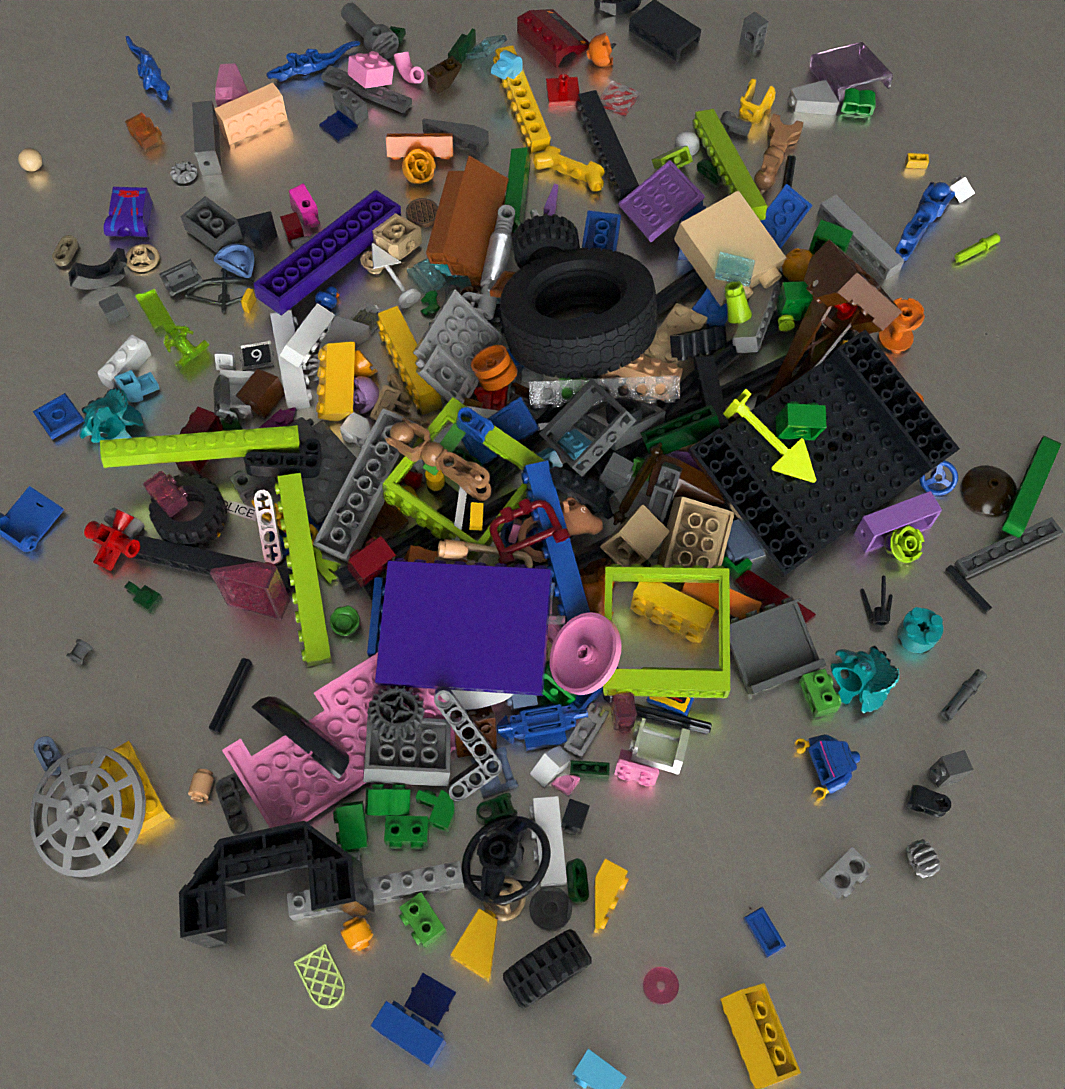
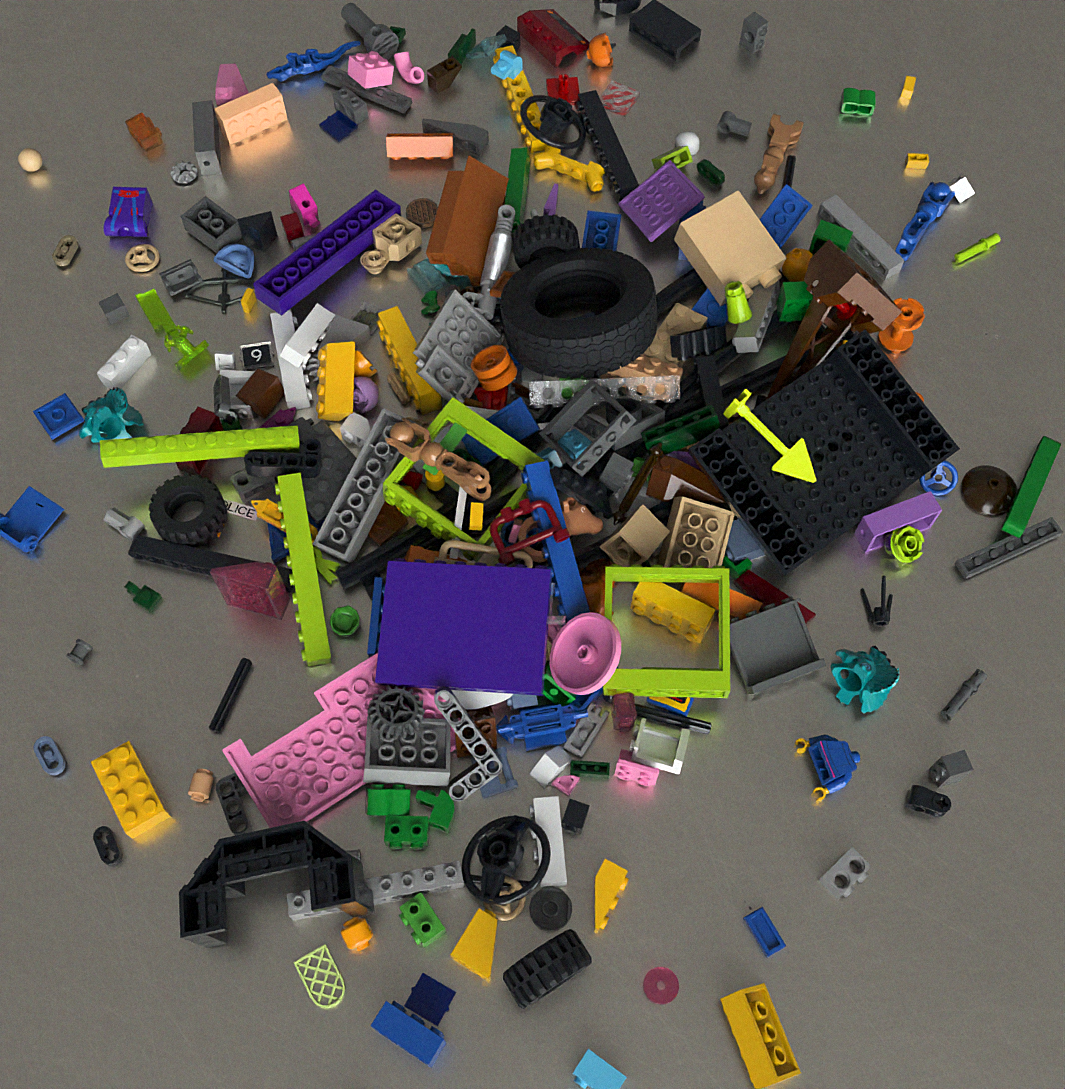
(93, 815): light grey dish -> none
(101, 275): black arch -> none
(112, 540): red brick -> none
(135, 387): medium azure brick -> none
(149, 71): blue animal -> none
(165, 493): clear pink brick -> none
(266, 527): beam -> none
(303, 734): black brick -> none
(327, 299): blue animal -> none
(351, 825): green brick -> none
(370, 561): dark red brick -> none
(383, 259): white piece -> none
(388, 400): tan hinge -> none
(418, 166): light orange cylinder -> none
(452, 550): light nougat brick -> none
(477, 426): blue piece -> none
(497, 808): dark green piece -> none
(512, 36): none -> black brick
(555, 117): none -> black piece
(577, 881): dark green plate -> none
(664, 490): dark grey slope -> none
(727, 160): lime brick -> none
(734, 268): clear light blue plate -> none
(758, 111): yellow piece -> none
(786, 323): lime bush -> none
(801, 421): green brick -> none
(814, 98): light grey slope -> none
(820, 693): bright green brick -> none
(849, 68): clear purple panel -> none
(908, 87): none -> yellow piece
(920, 630): teal brick -> none
(923, 858): light grey gear -> none
(968, 588): black bar -> none

